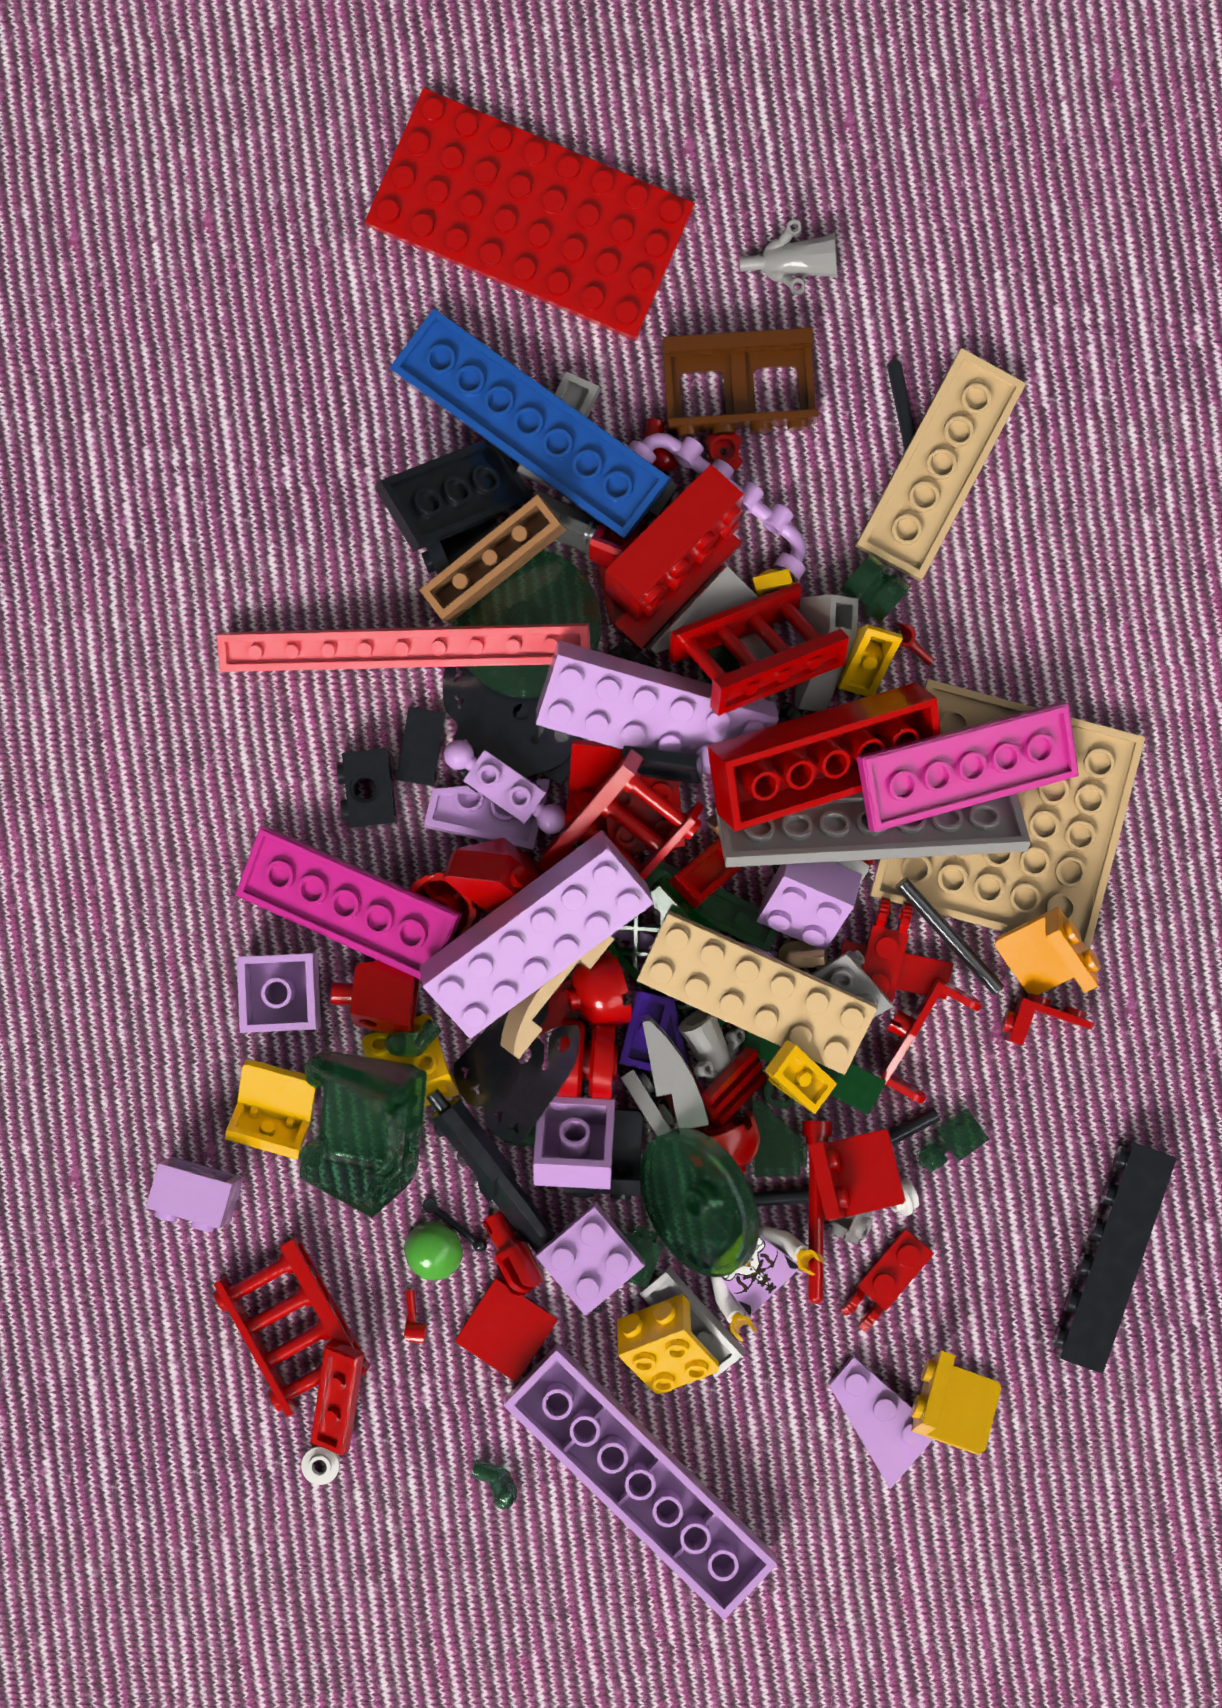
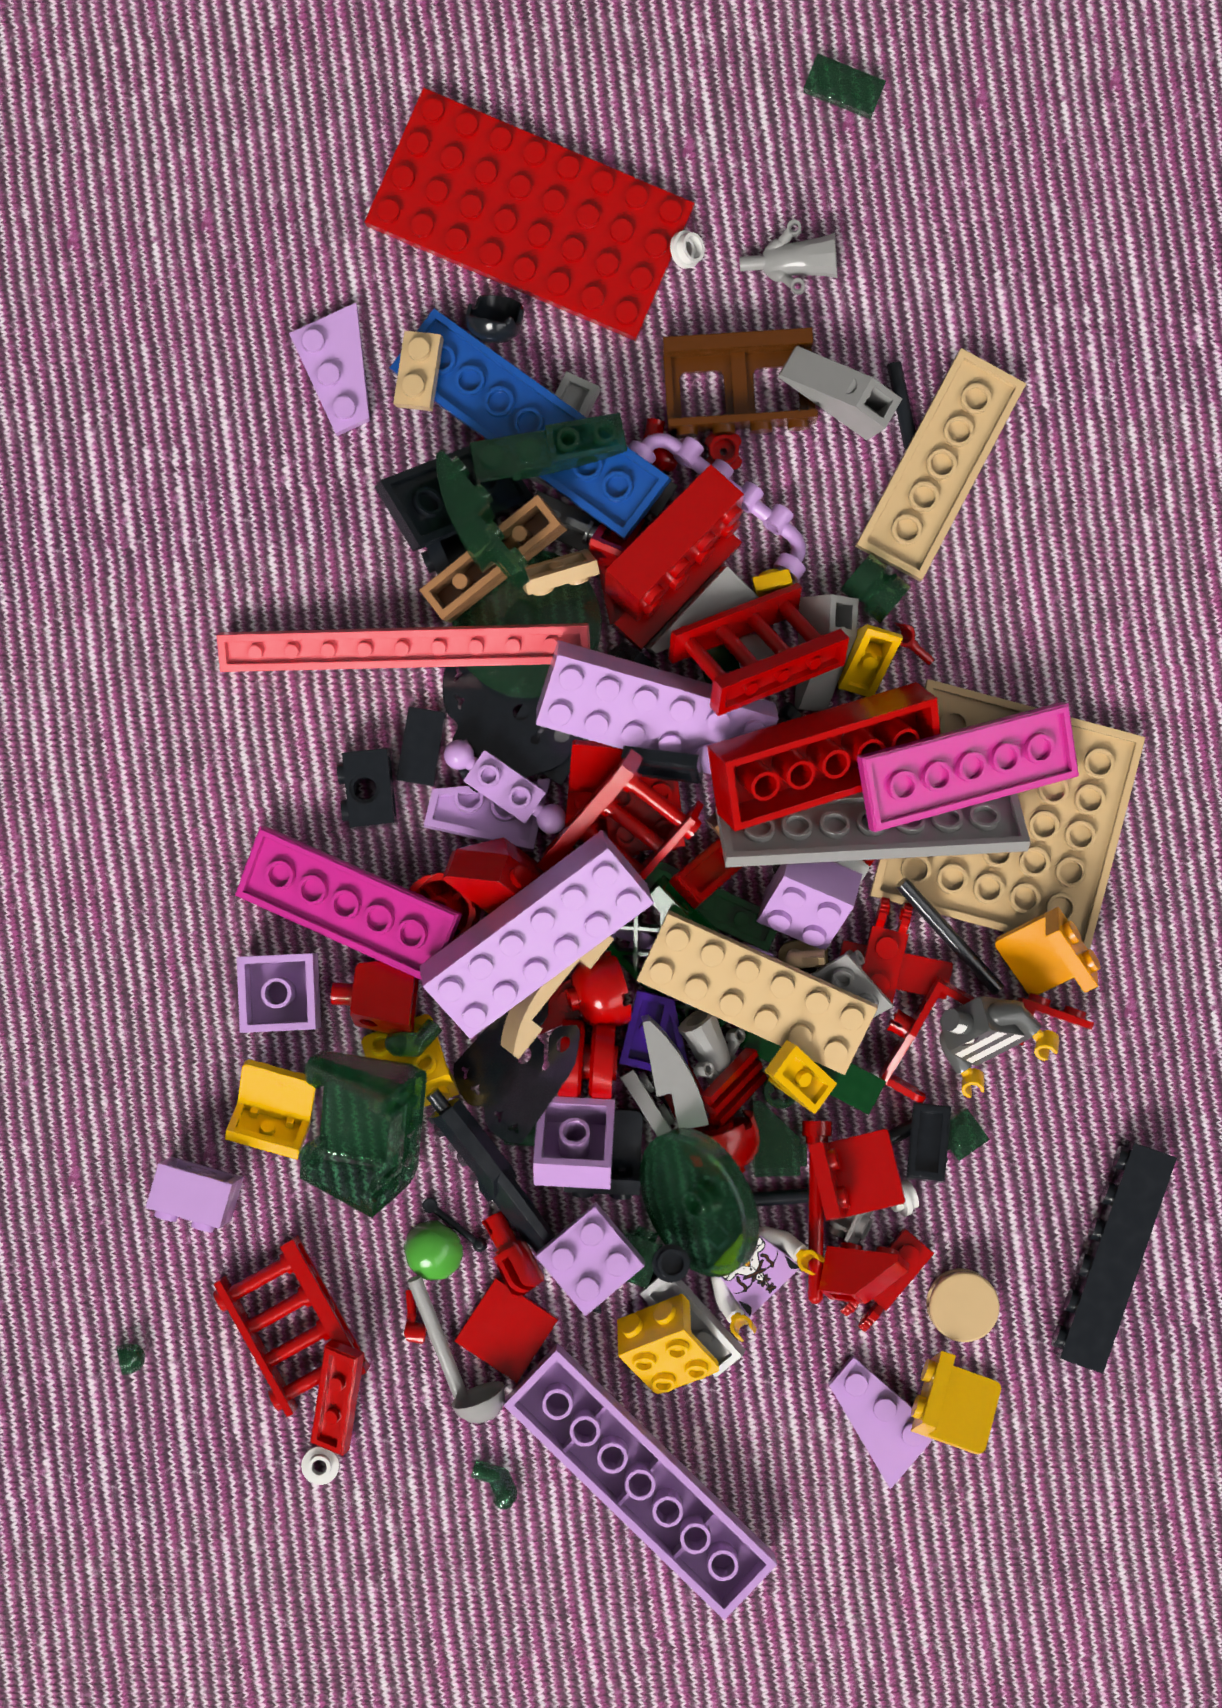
(130, 1358): none -> clear green hinge
(335, 366): none -> lavender wing
(418, 370): none -> tan plate
(473, 522): none -> clear green slope
(473, 1405): none -> light grey piece
(494, 318): none -> black hair
(548, 450): none -> clear green slope
(567, 569): none -> tan plate
(670, 1263): none -> black plate
(687, 249): none -> white plate
(841, 391): none -> light grey slope
(844, 86): none -> clear green plate
(859, 1274): none -> red slope
(928, 1142): none -> black tile
(962, 1305): none -> tan head
(986, 1030): none -> dark grey torso

